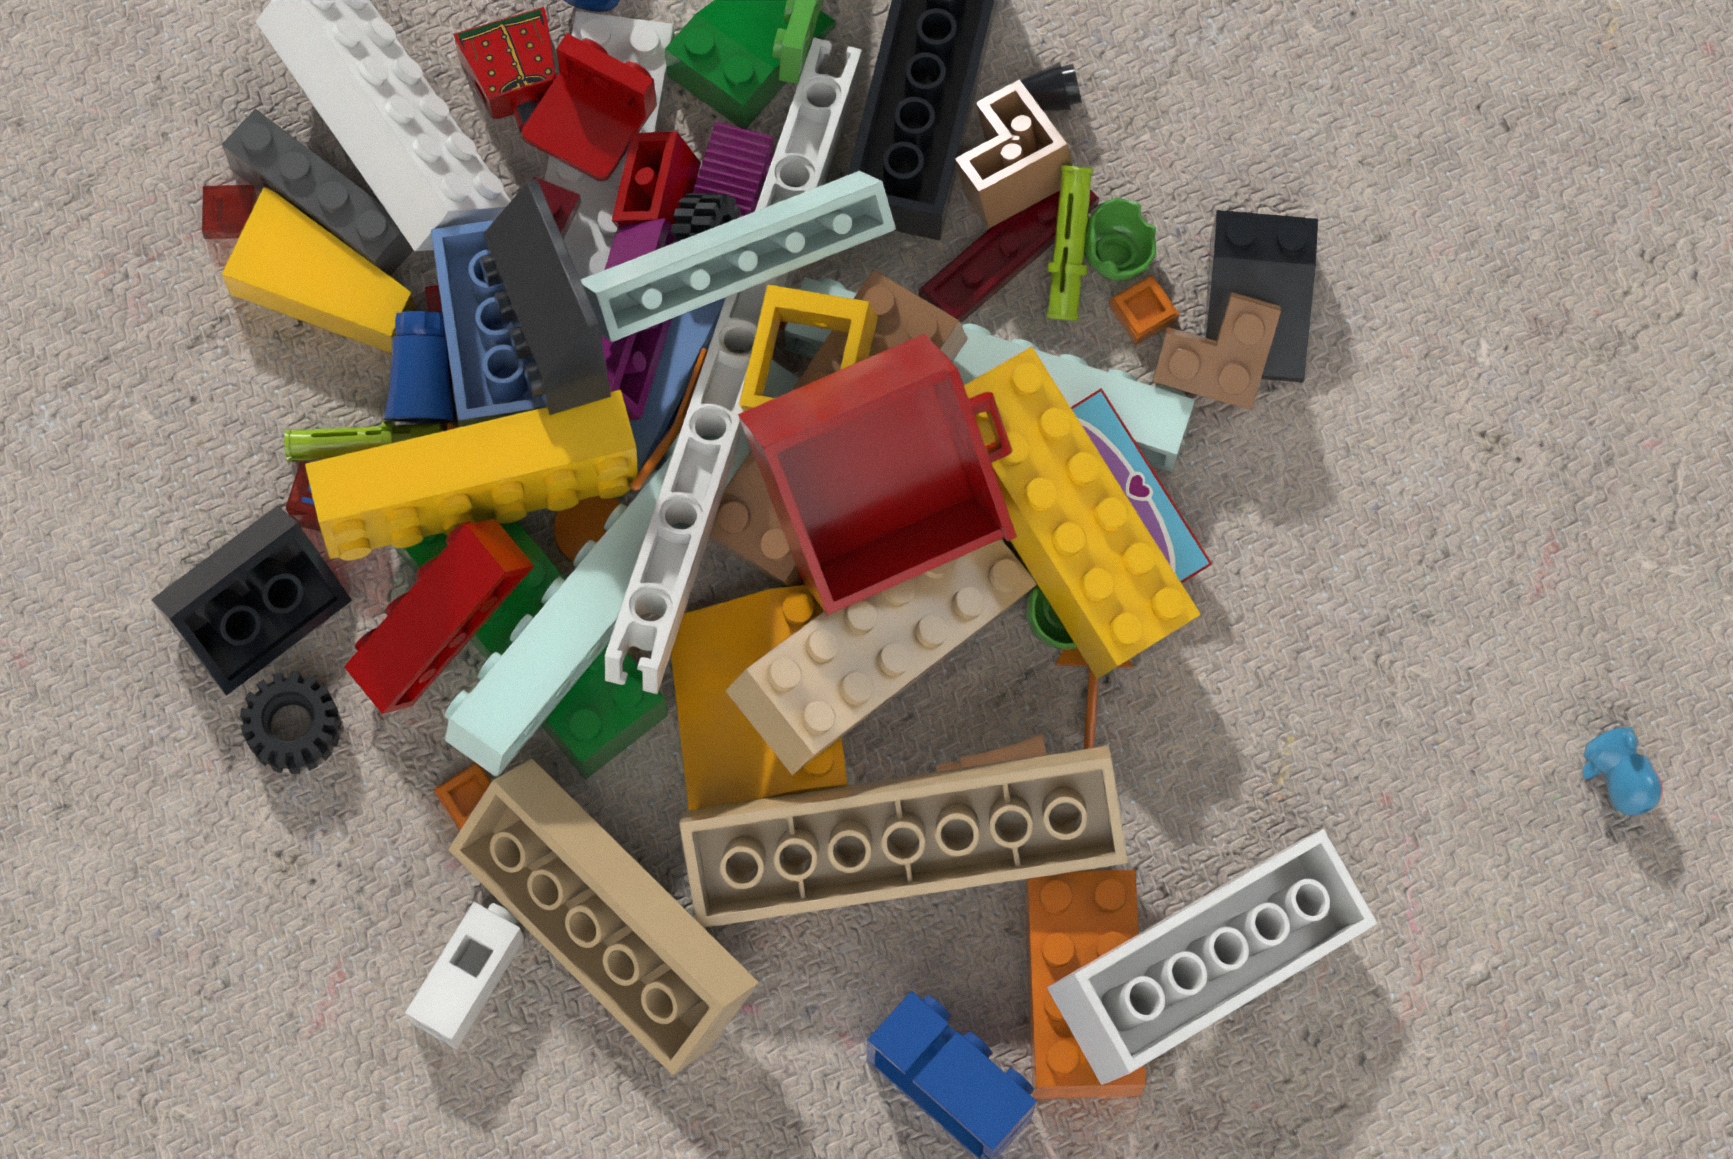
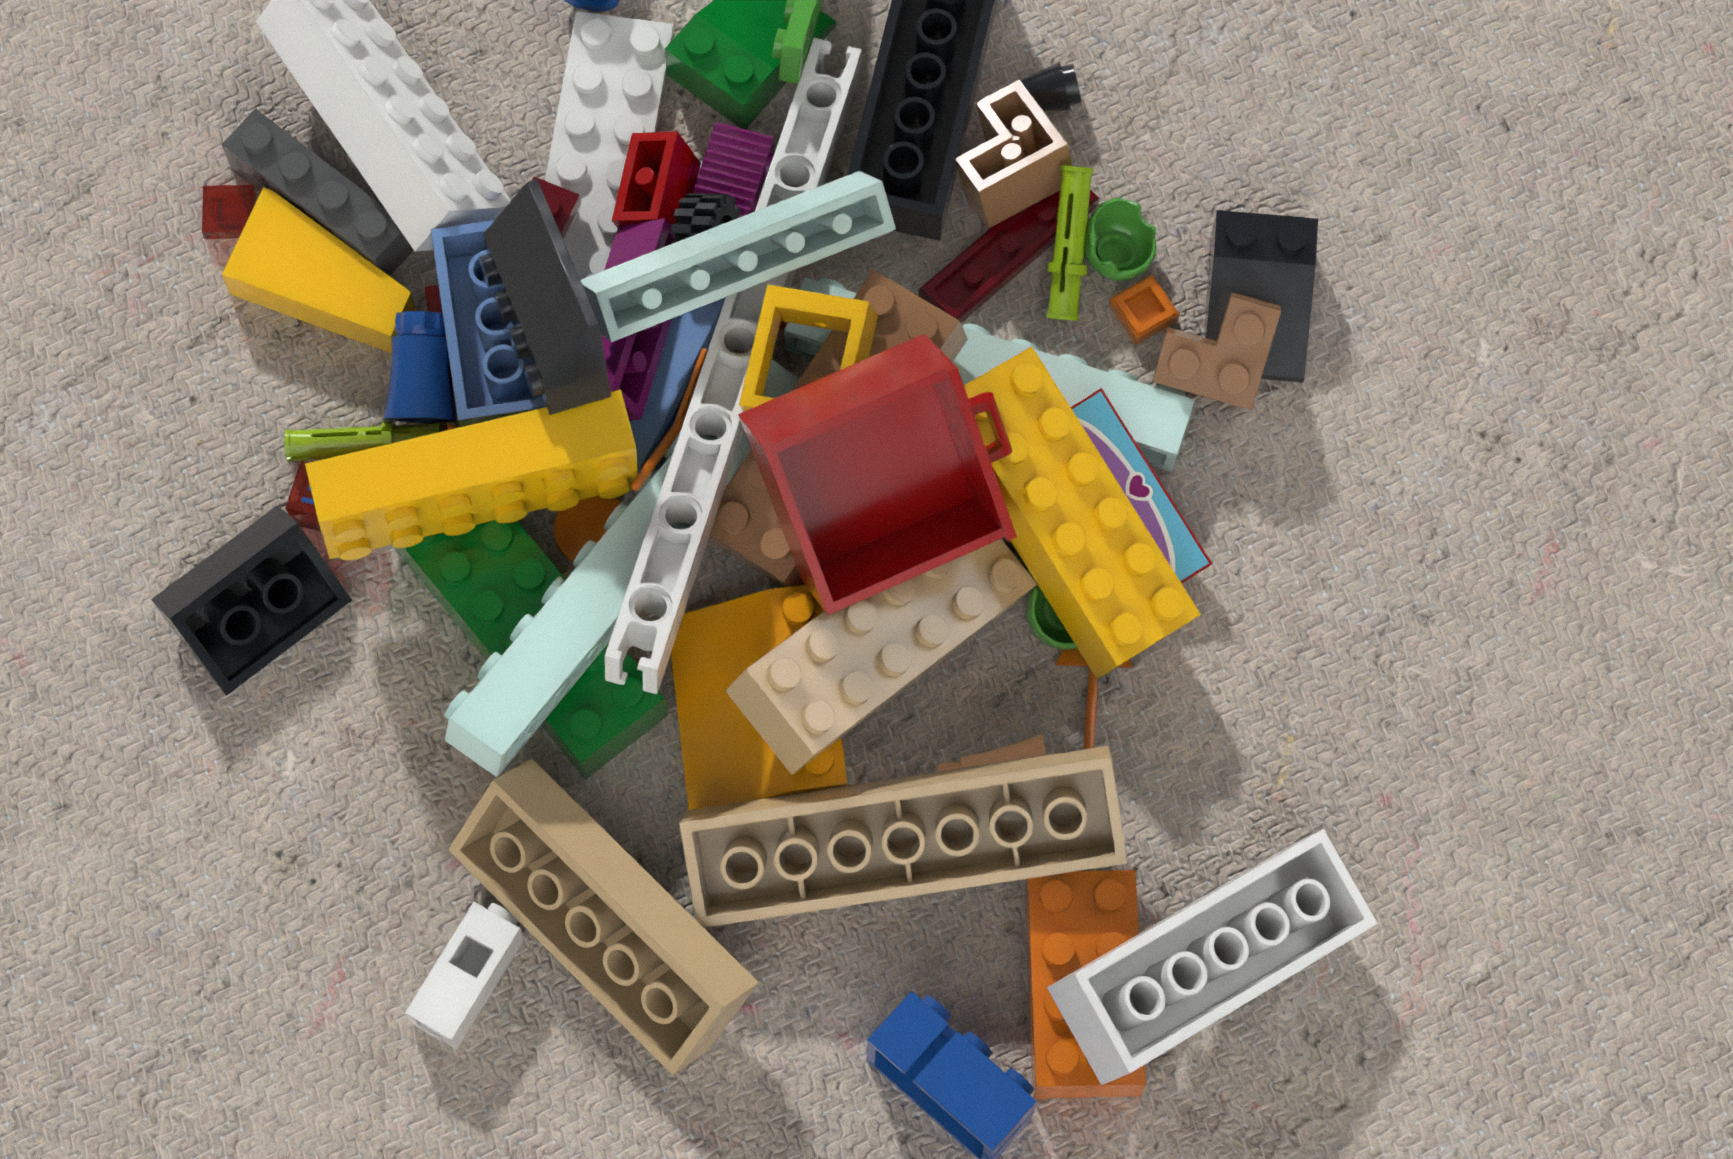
(286, 692): black tyre -> none
(438, 614): red brick -> none
(462, 793): orange tile -> none
(509, 63): red torso -> none
(591, 108): red bracket -> none
(1629, 777): dark azure animal -> none

